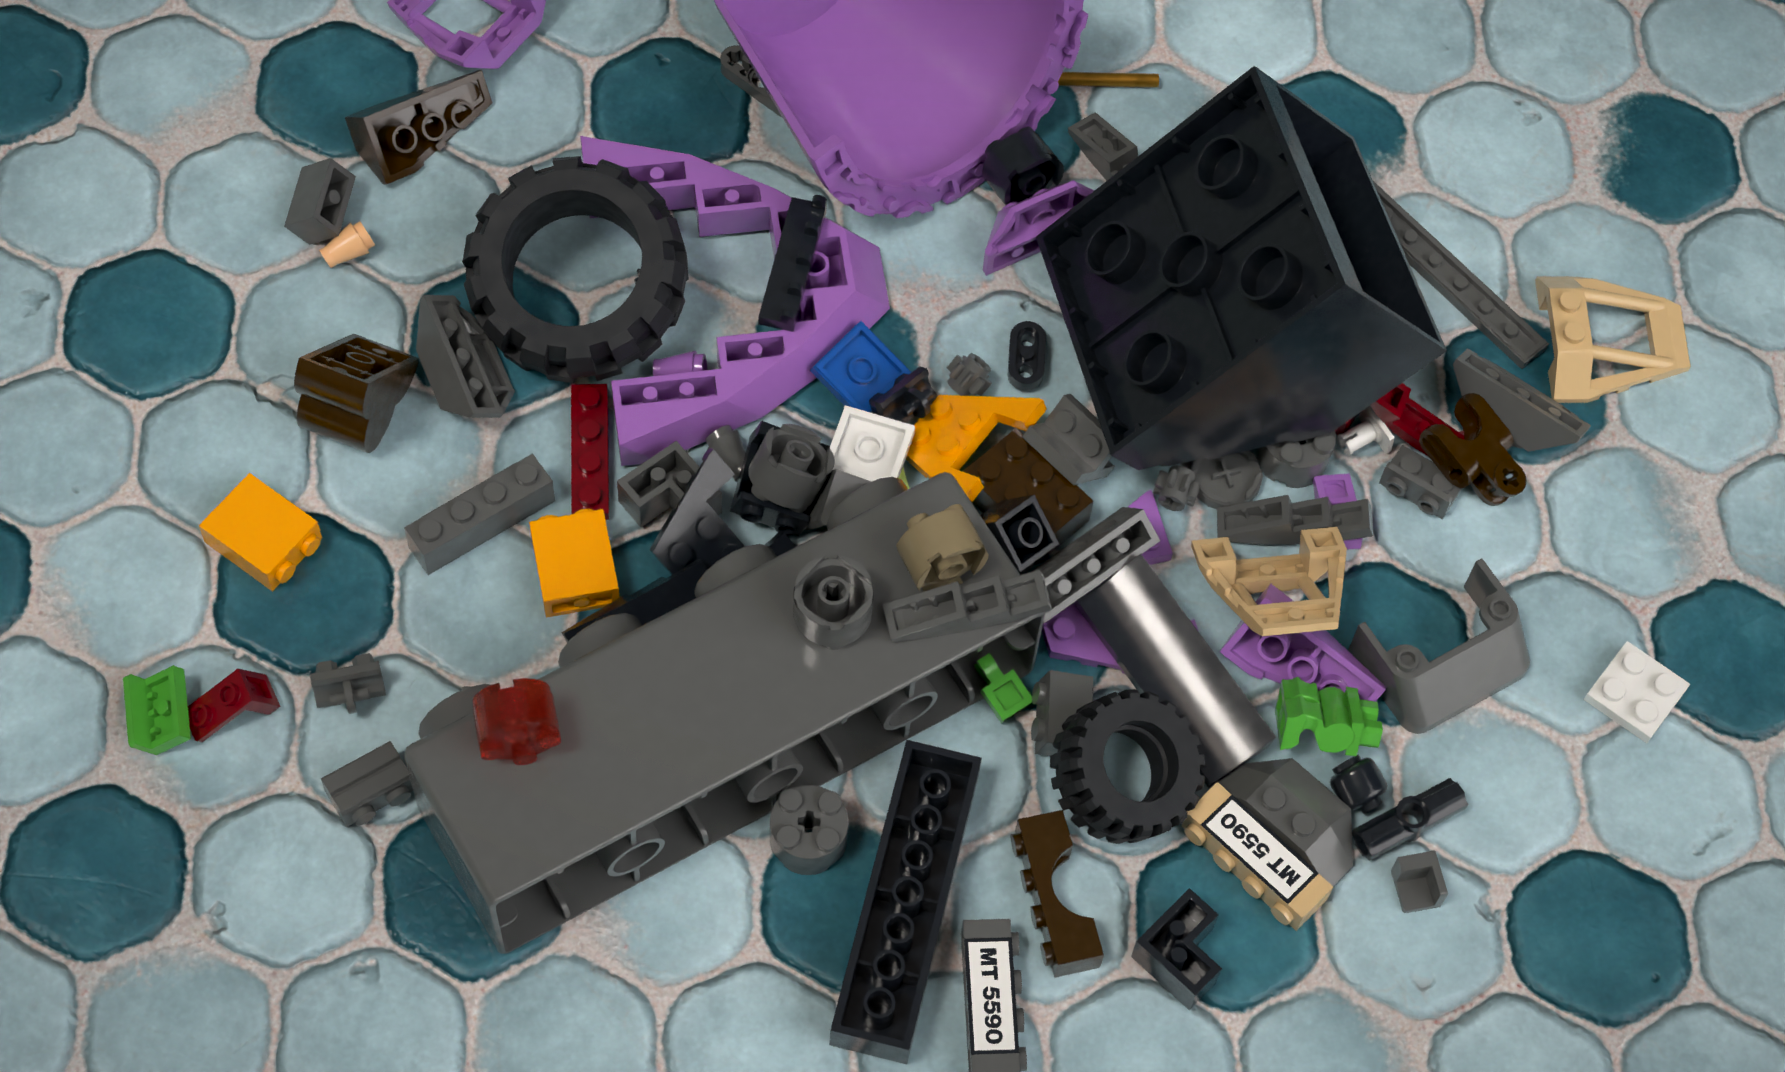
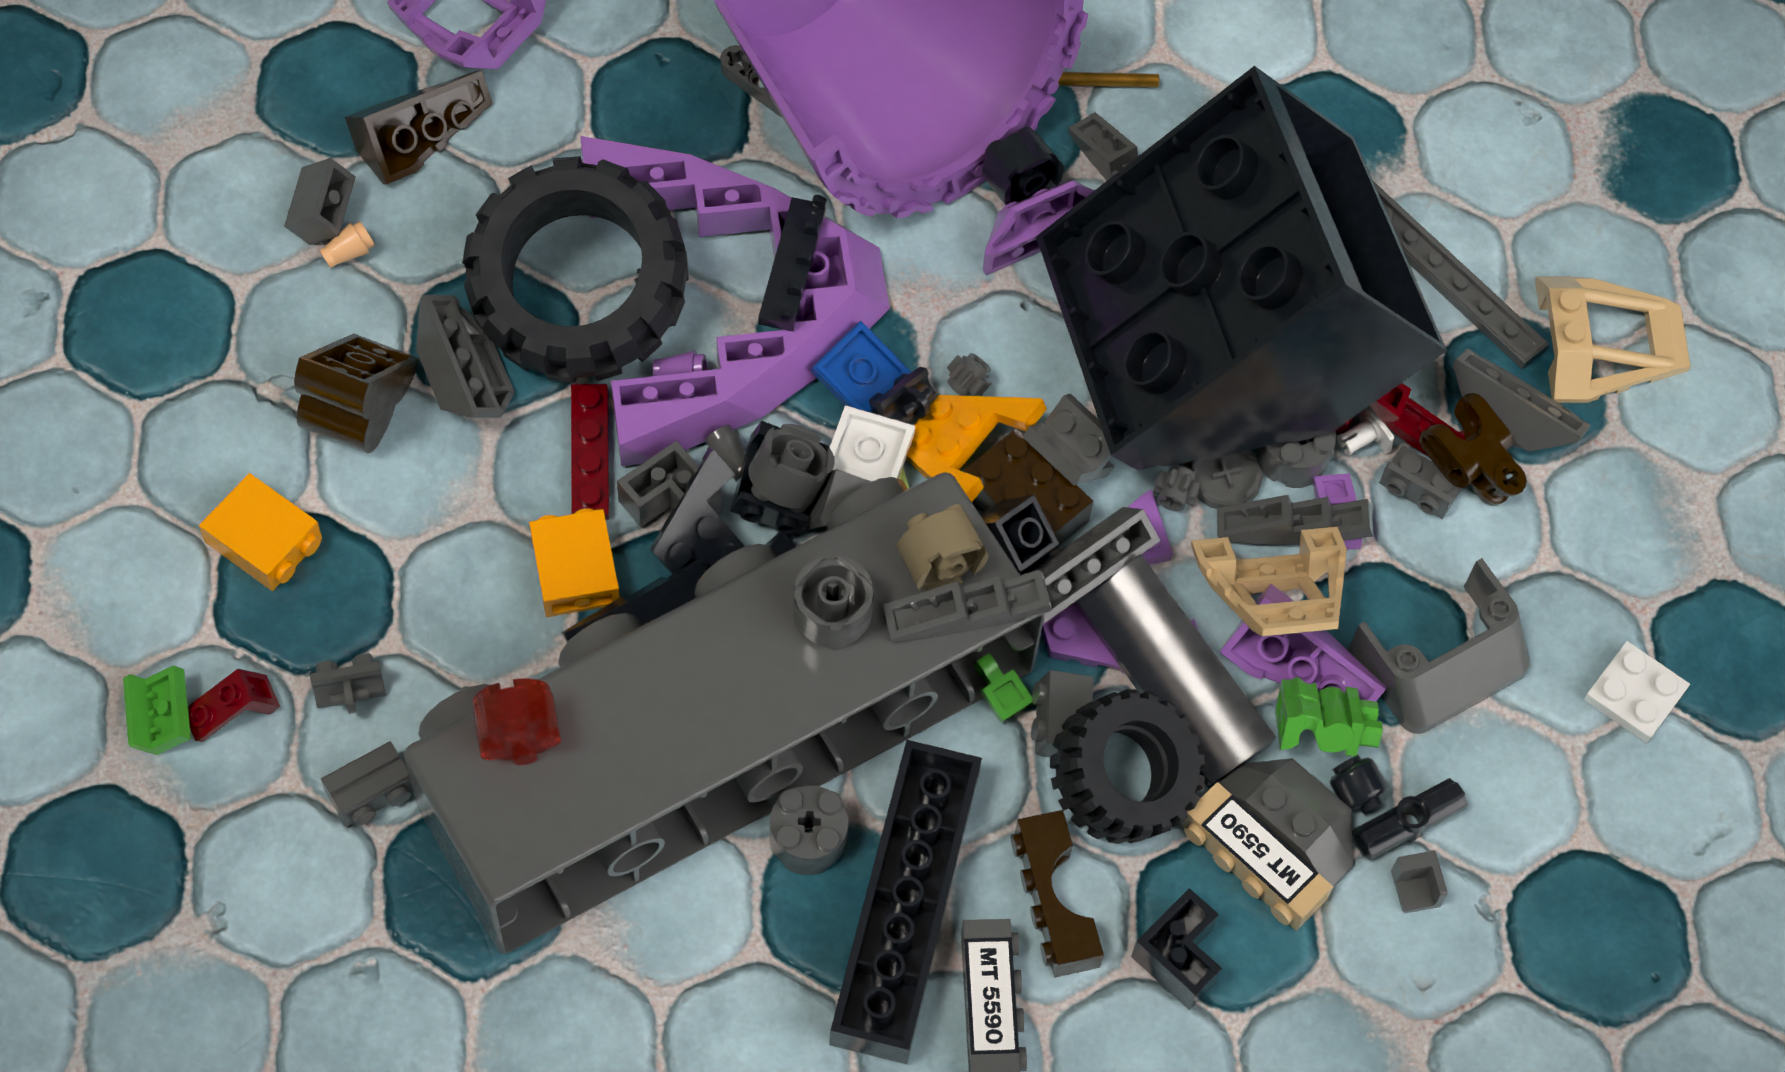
(480, 514): dark grey brick -> none
(1026, 358): black plate -> none

